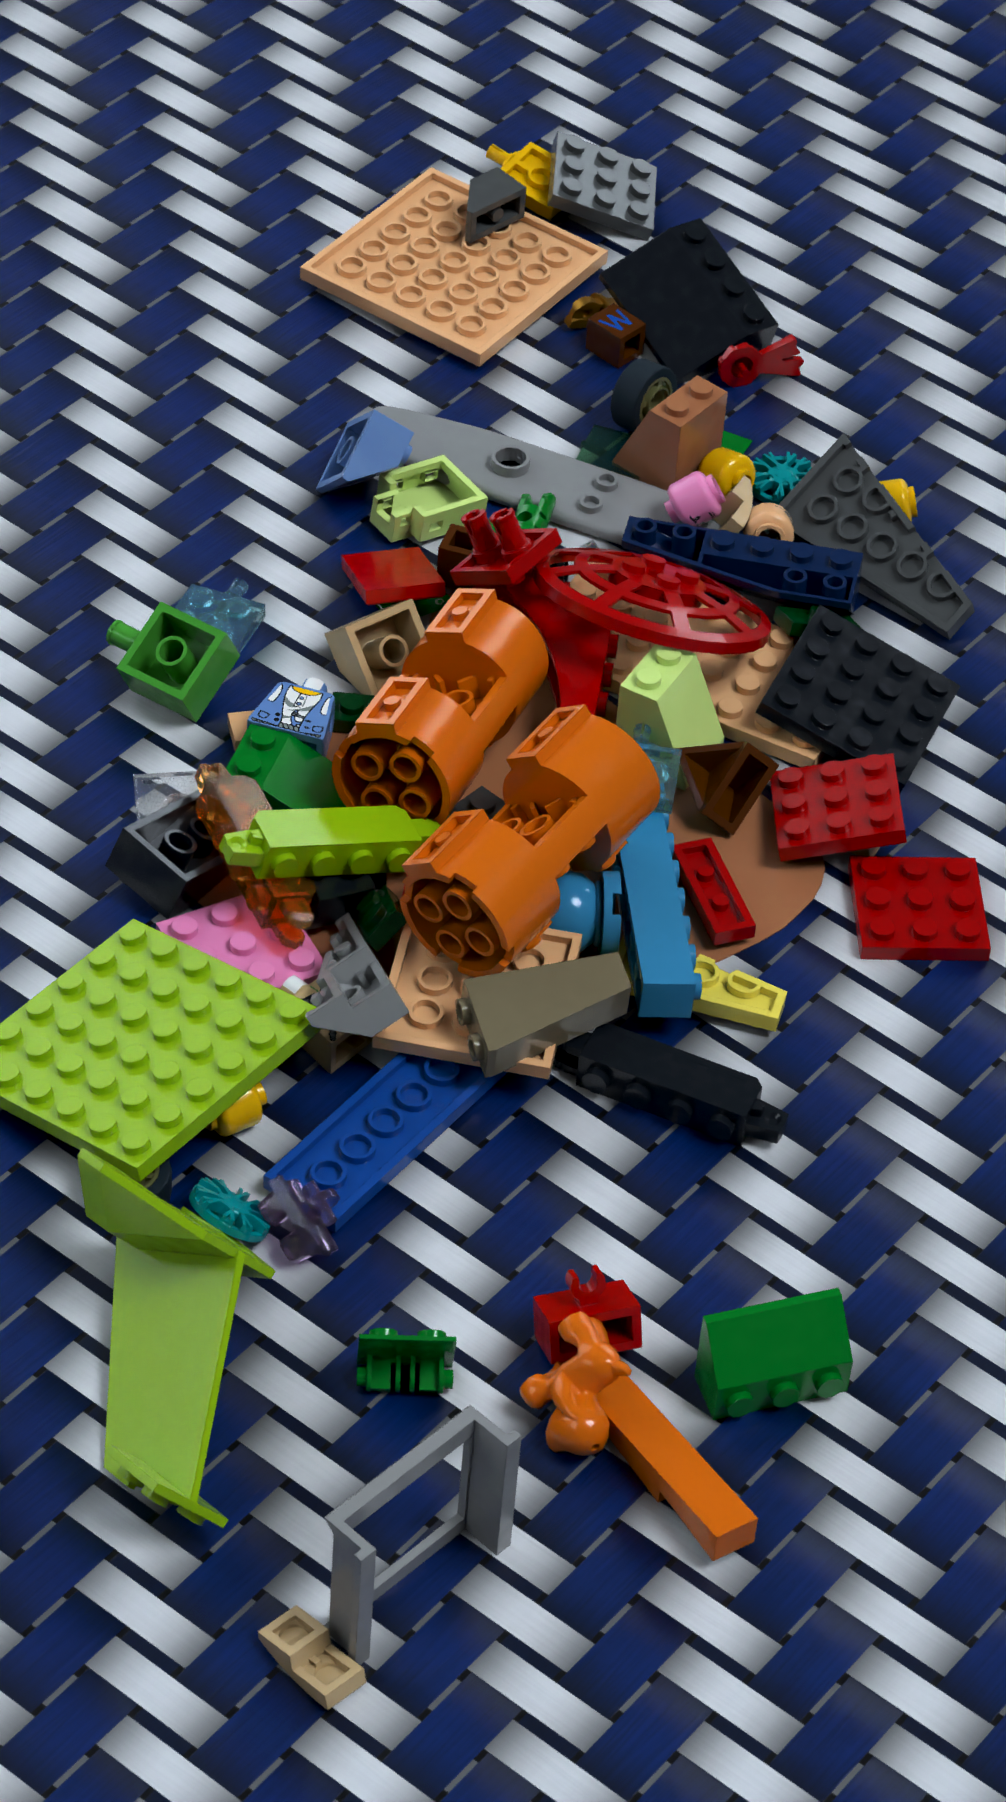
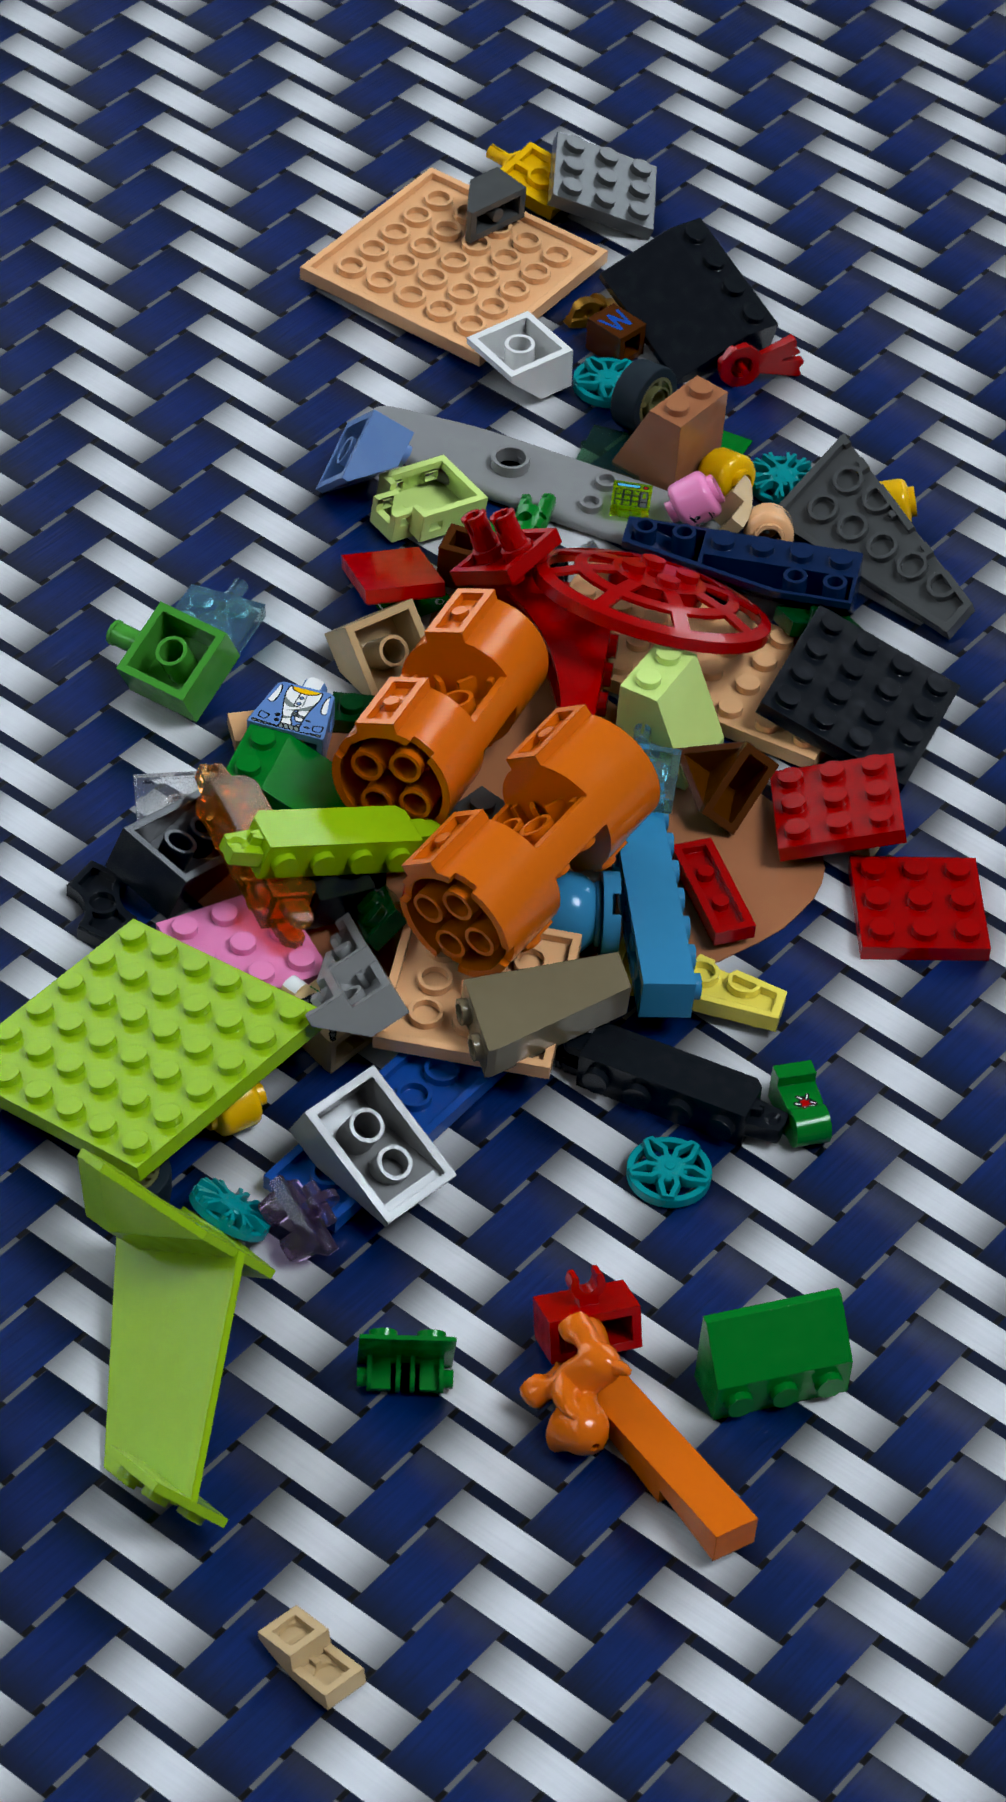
(99, 896): none -> black tile
(372, 1147): none -> light grey slope
(484, 1510): light grey piece -> none
(526, 354): none -> white slope
(600, 381): none -> teal wheel
(630, 499): none -> clear neon green tile
(669, 1171): none -> teal wheel
(796, 1093): none -> green leg

